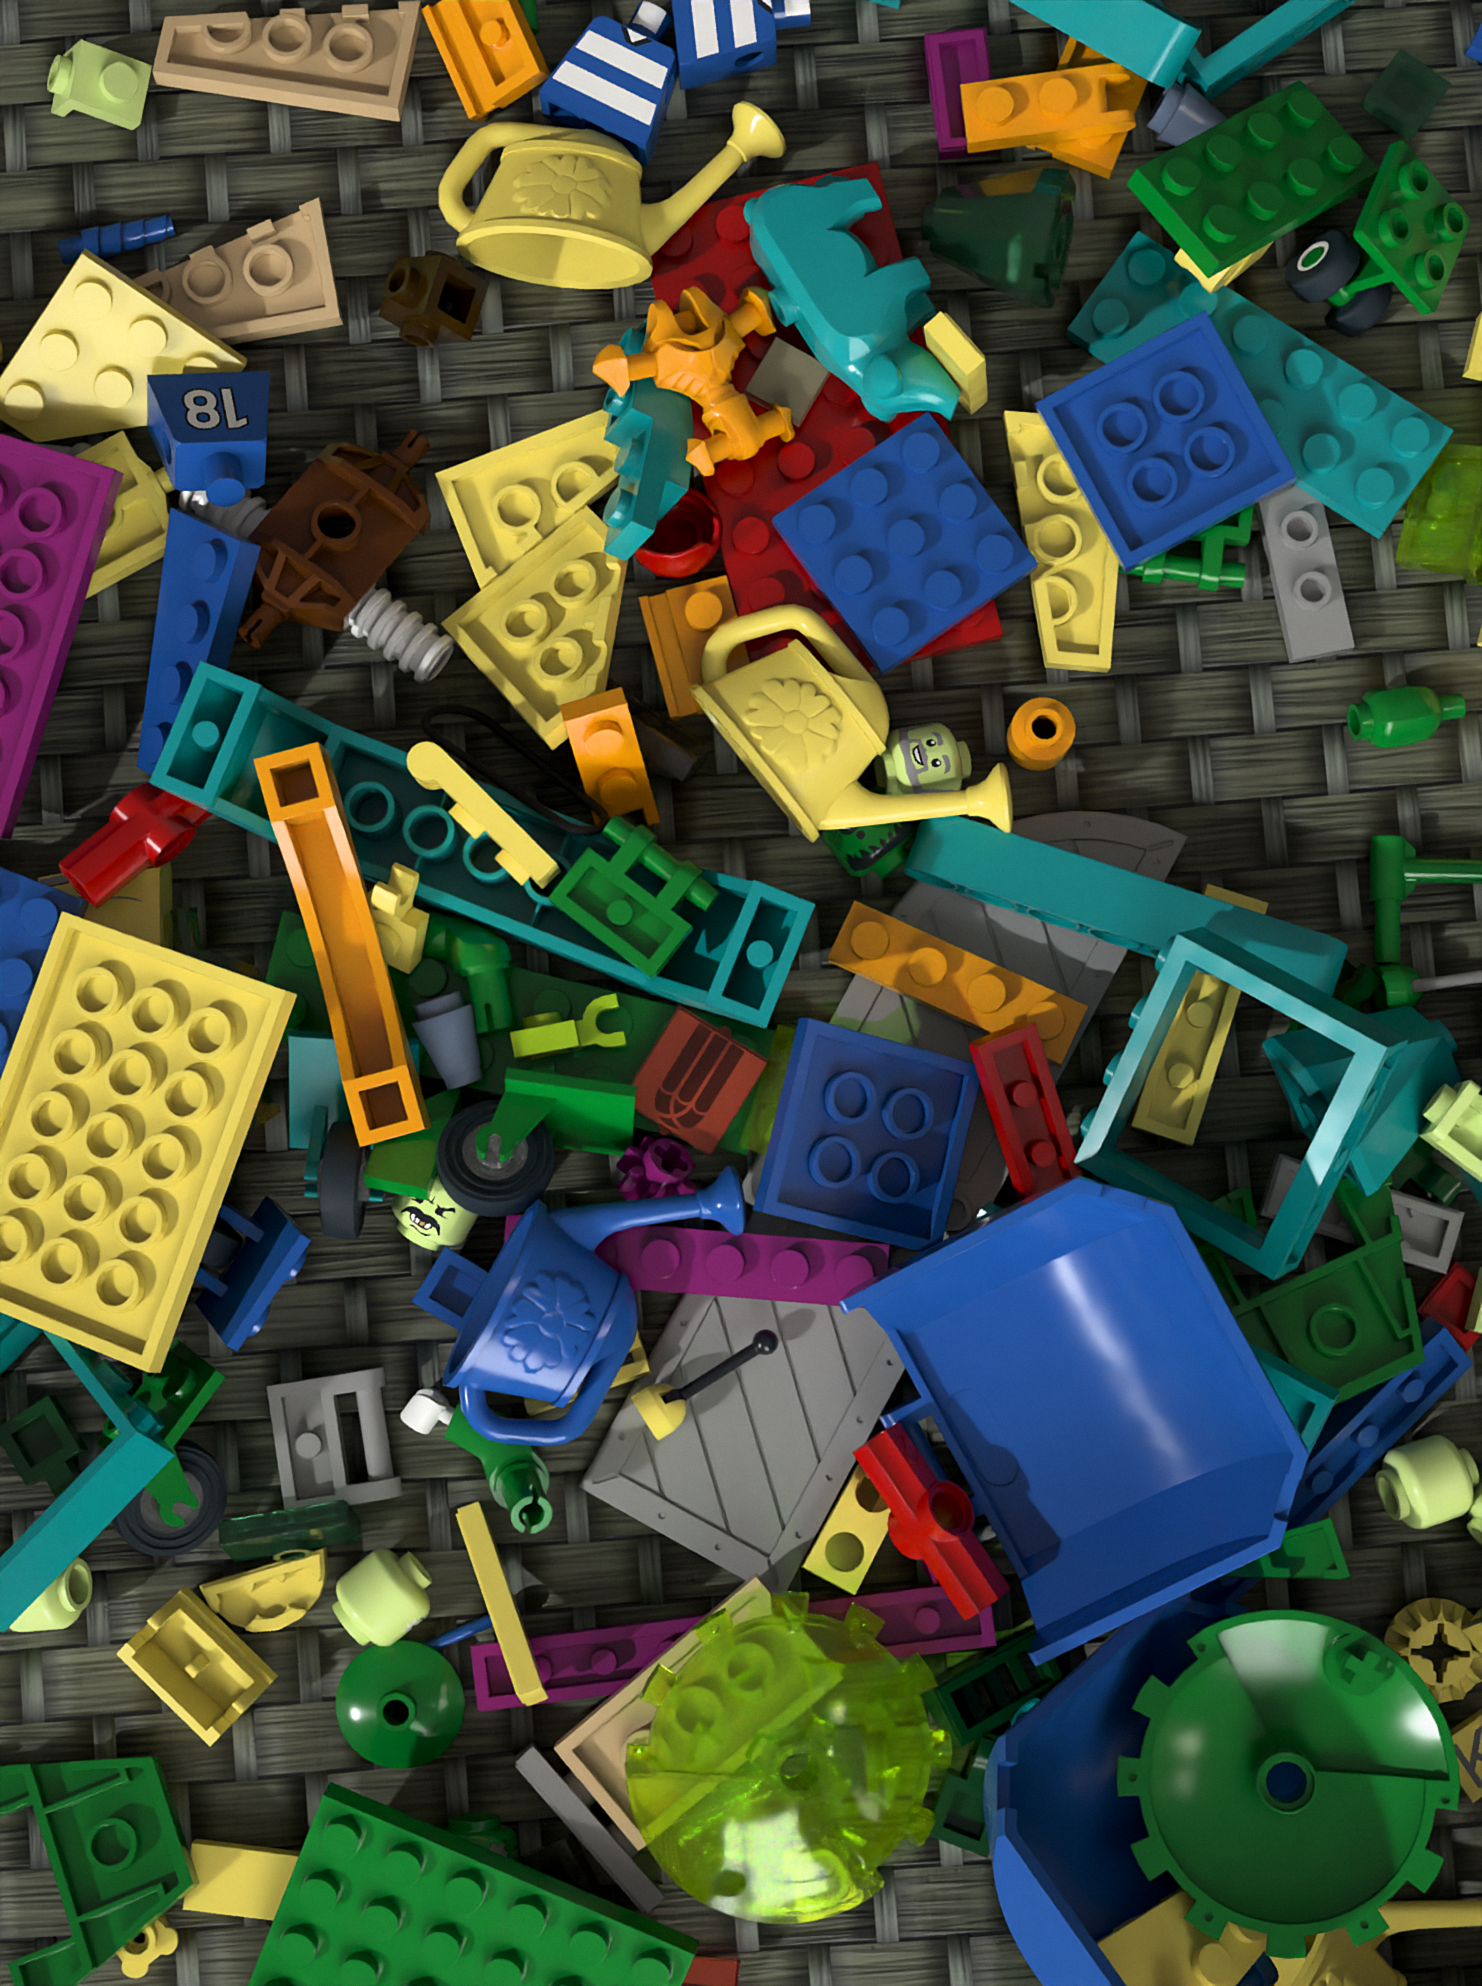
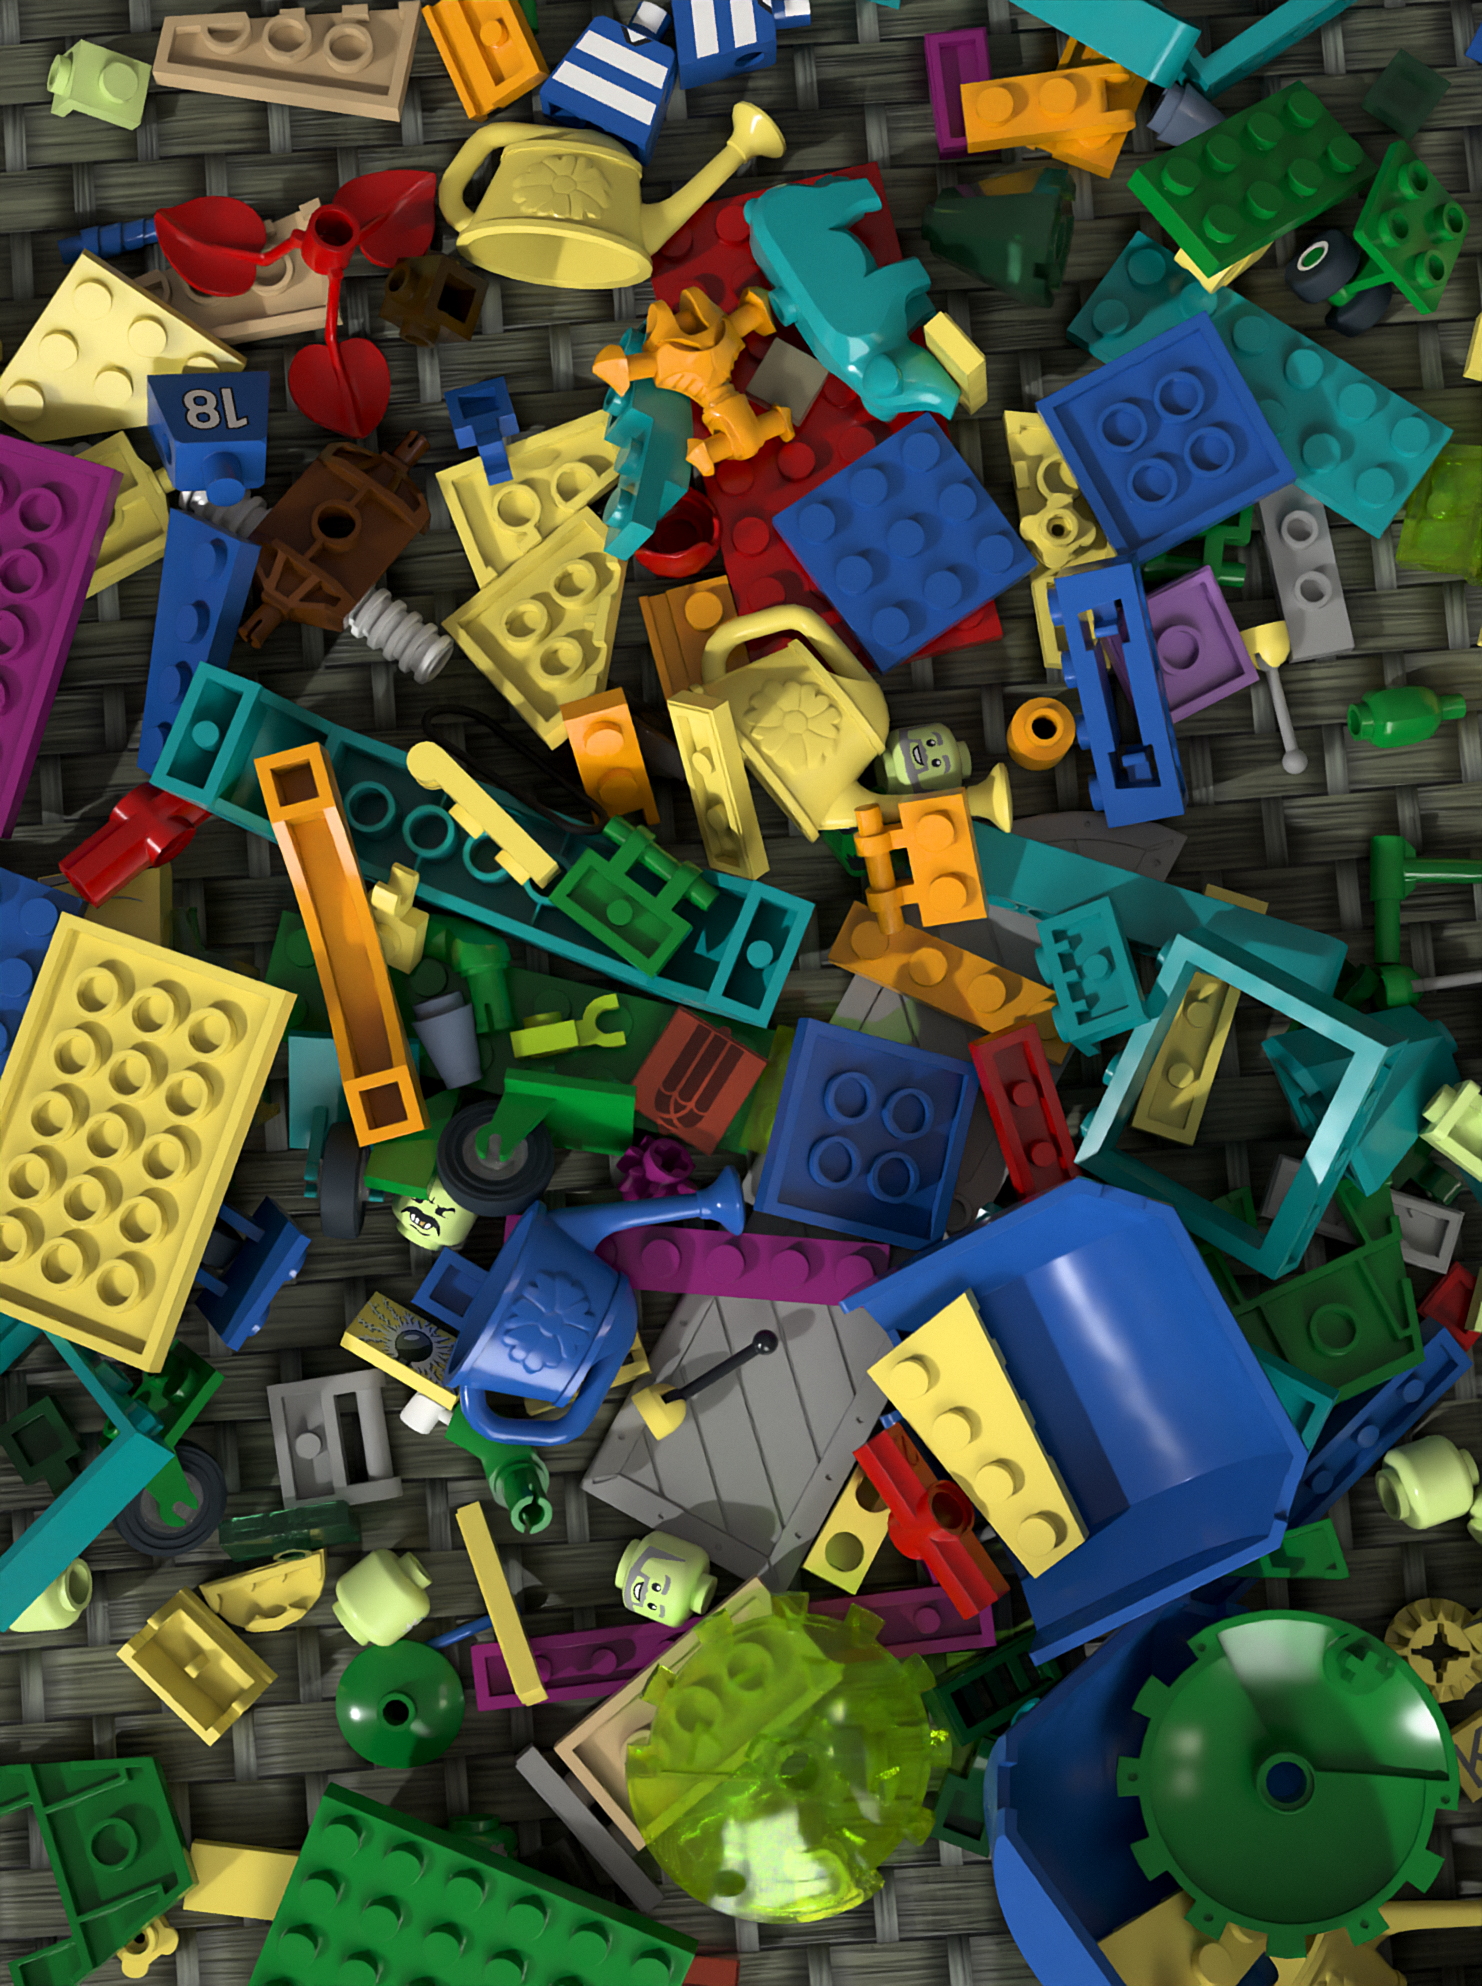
(386, 213): none -> red plant
(403, 1347): none -> tile
(482, 417): none -> blue plate
(665, 1579): none -> yellowish green head
(718, 784): none -> light yellow tile
(941, 857): none -> light orange plate
(966, 1410): none -> light yellow wing
(1052, 548): none -> light yellow plate
(1091, 974): none -> teal bracket
(1141, 792): none -> blue brick
(1195, 644): none -> medium lavender plate
(1268, 648): none -> hinge

